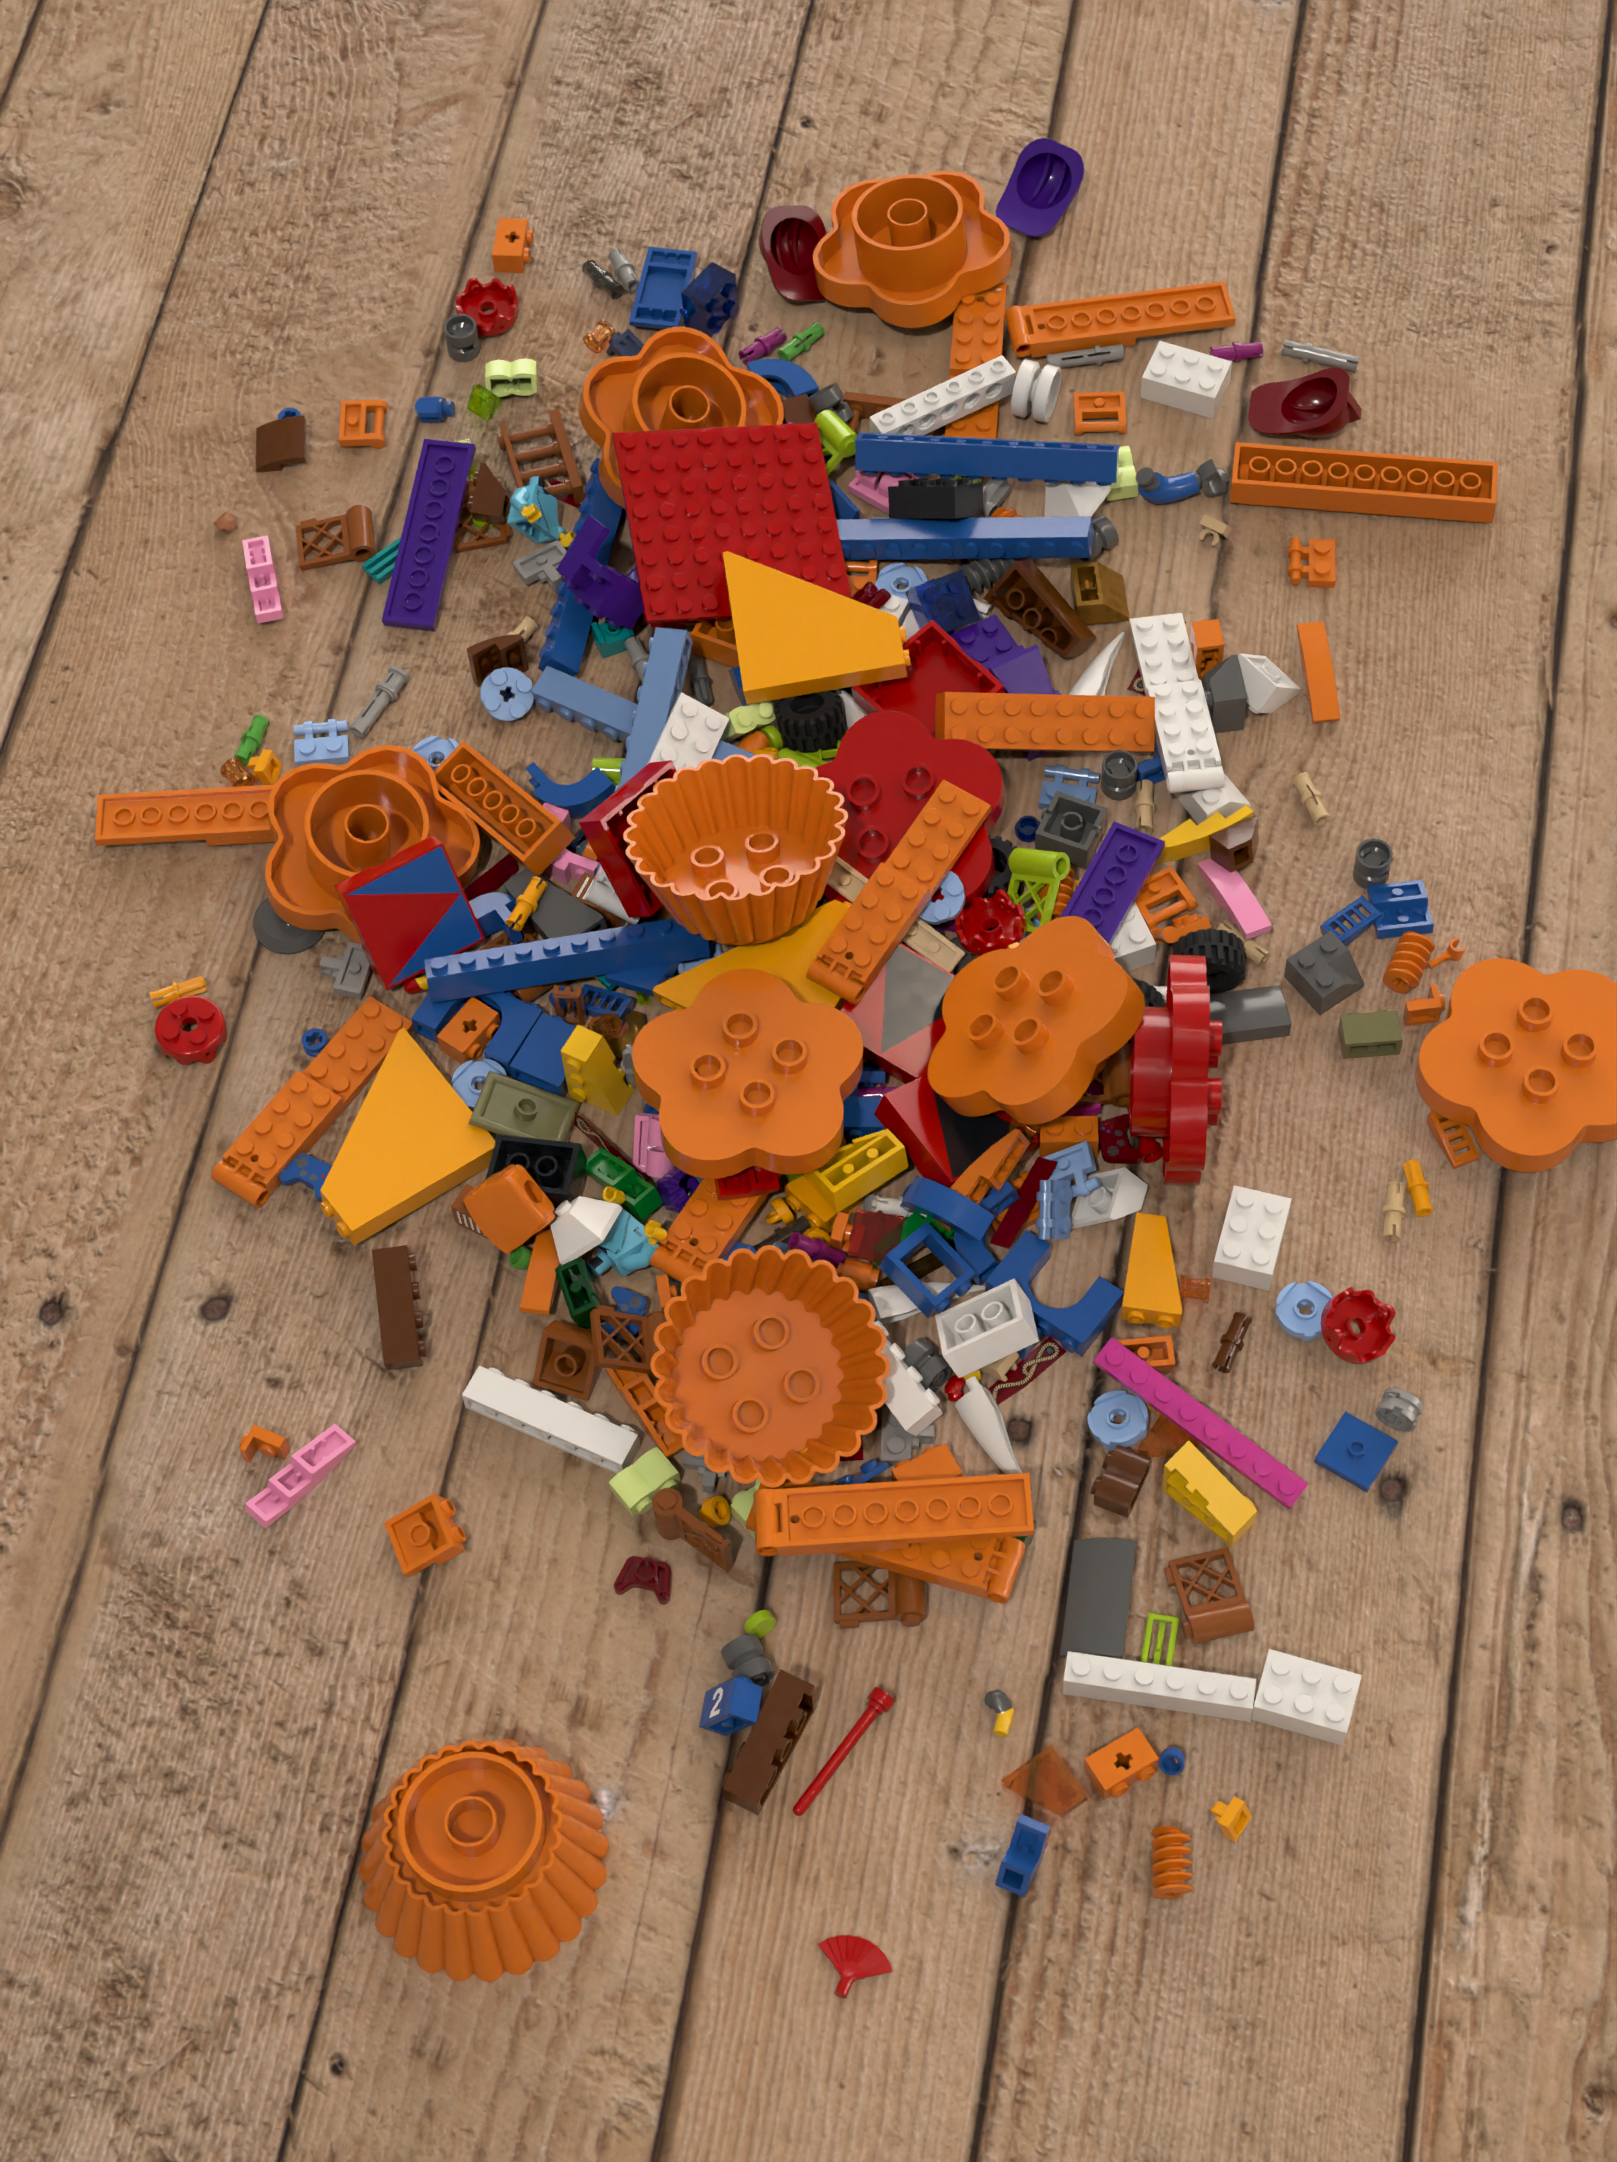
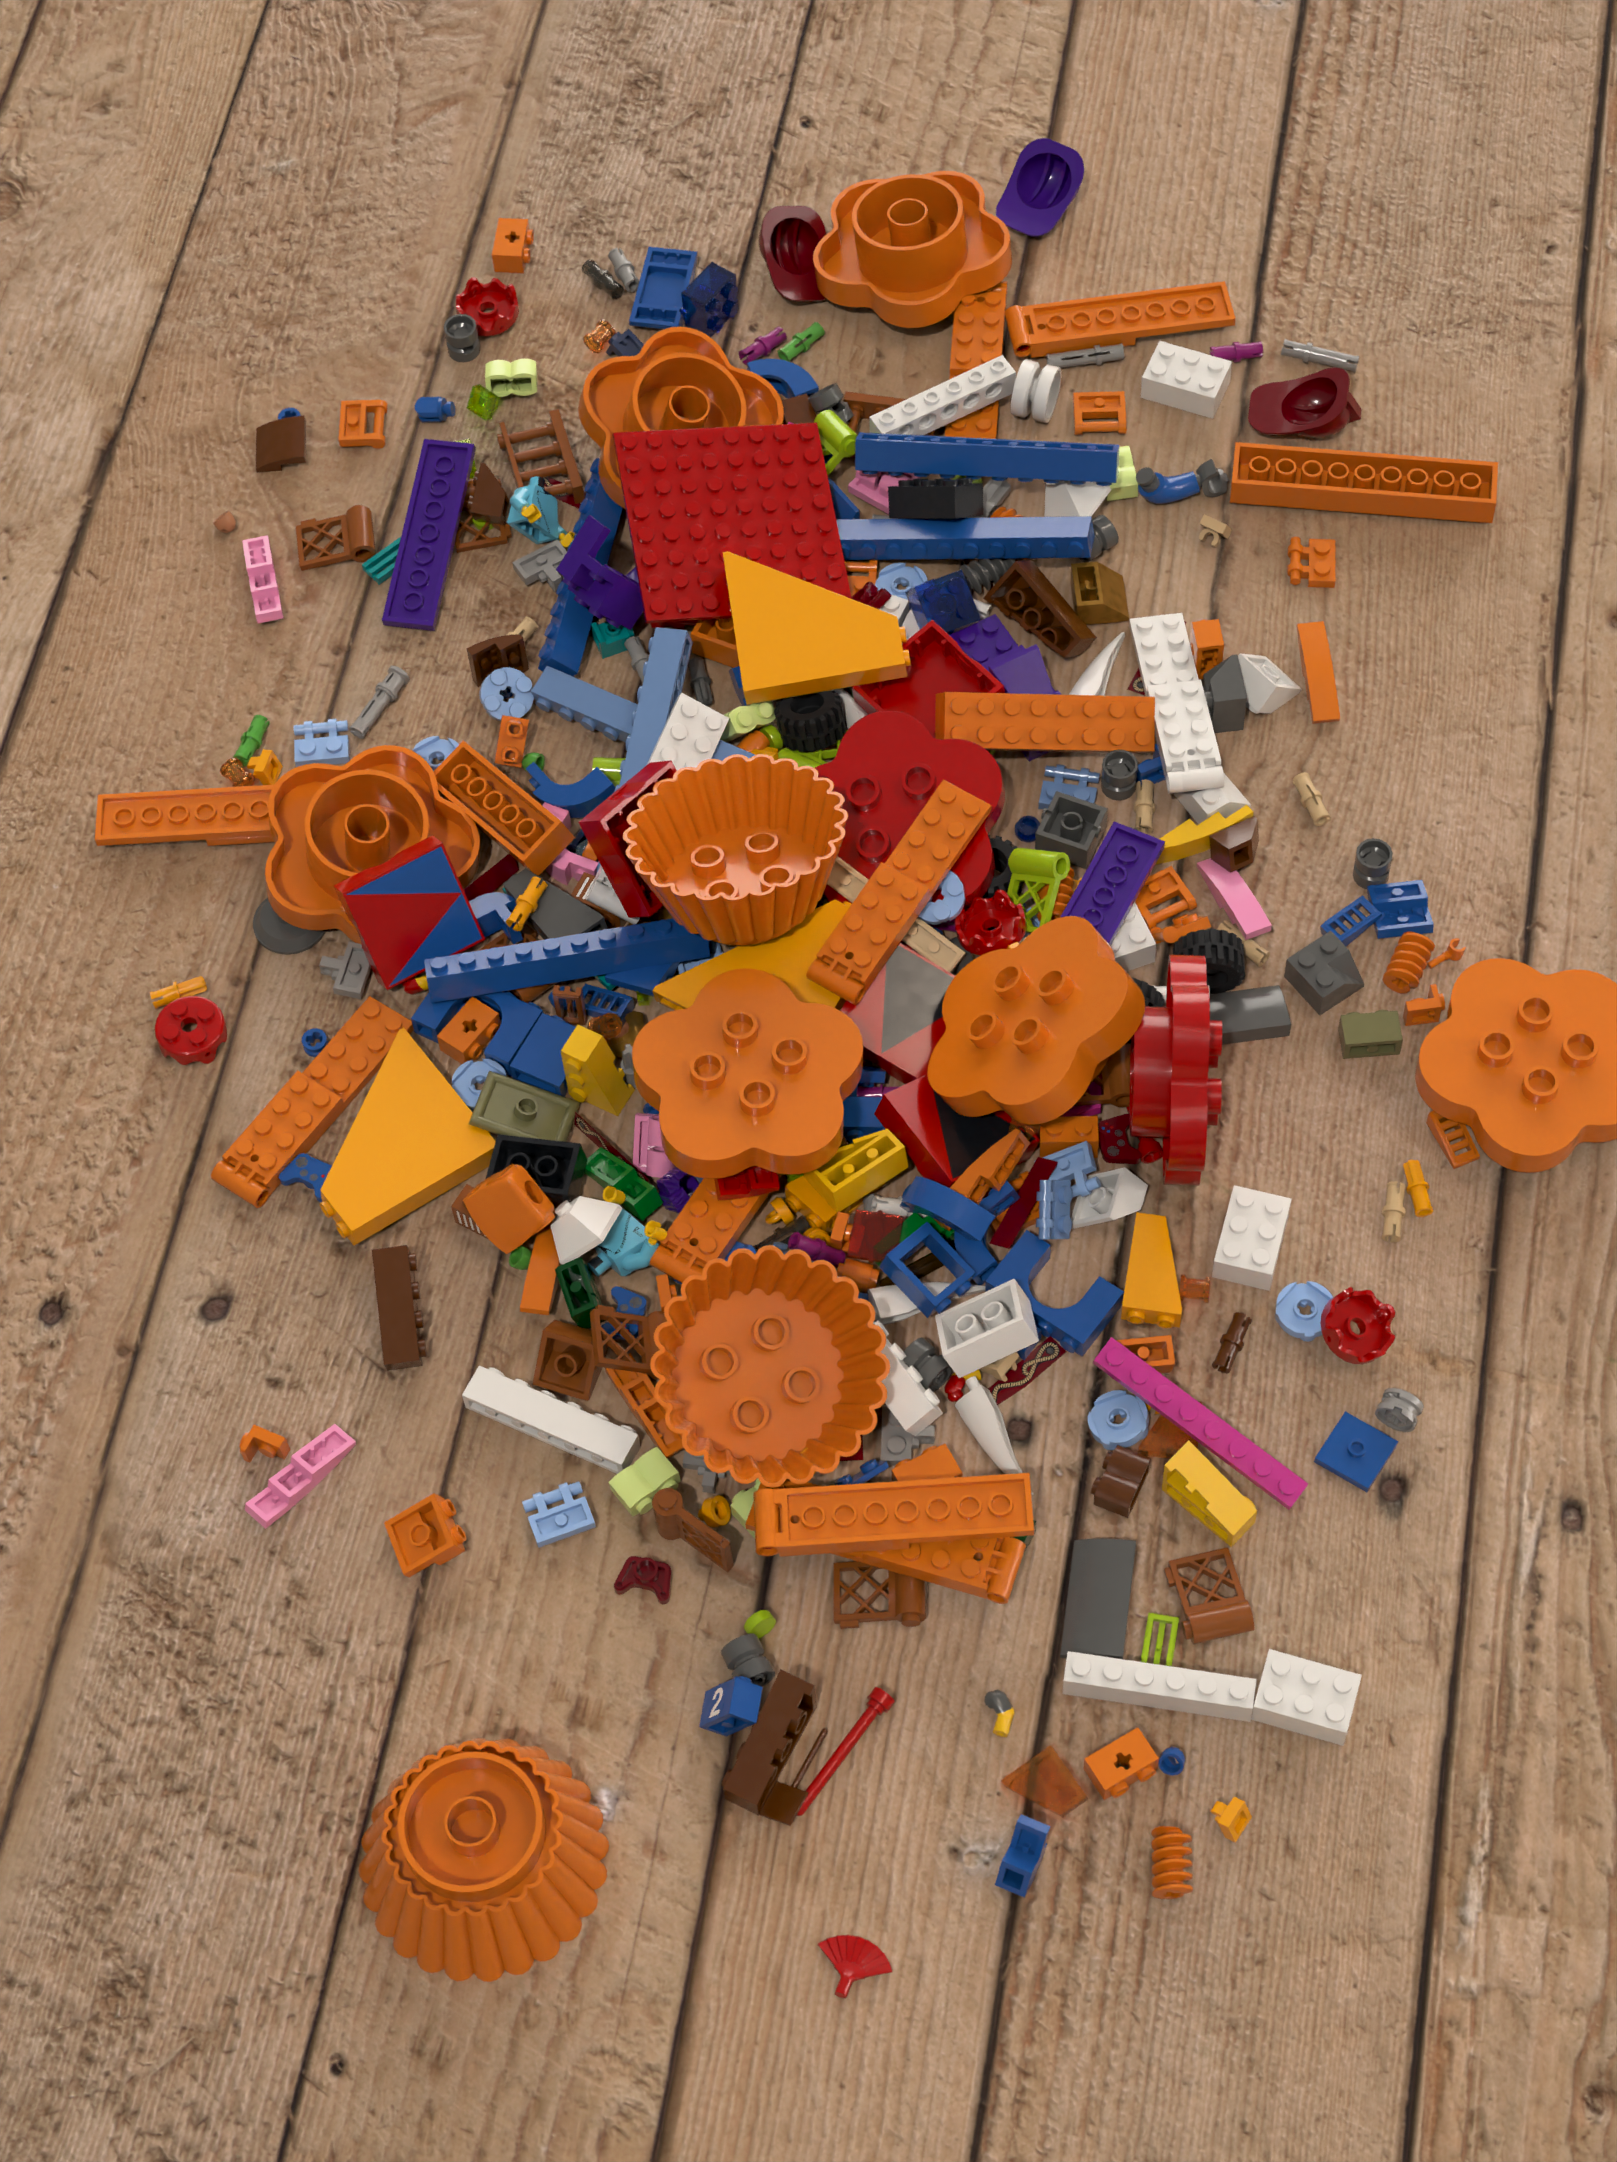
(511, 741): none -> orange hips
(534, 757): none -> bright green hinge
(562, 1520): none -> light blue plate
(787, 1800): none -> reddish brown piece

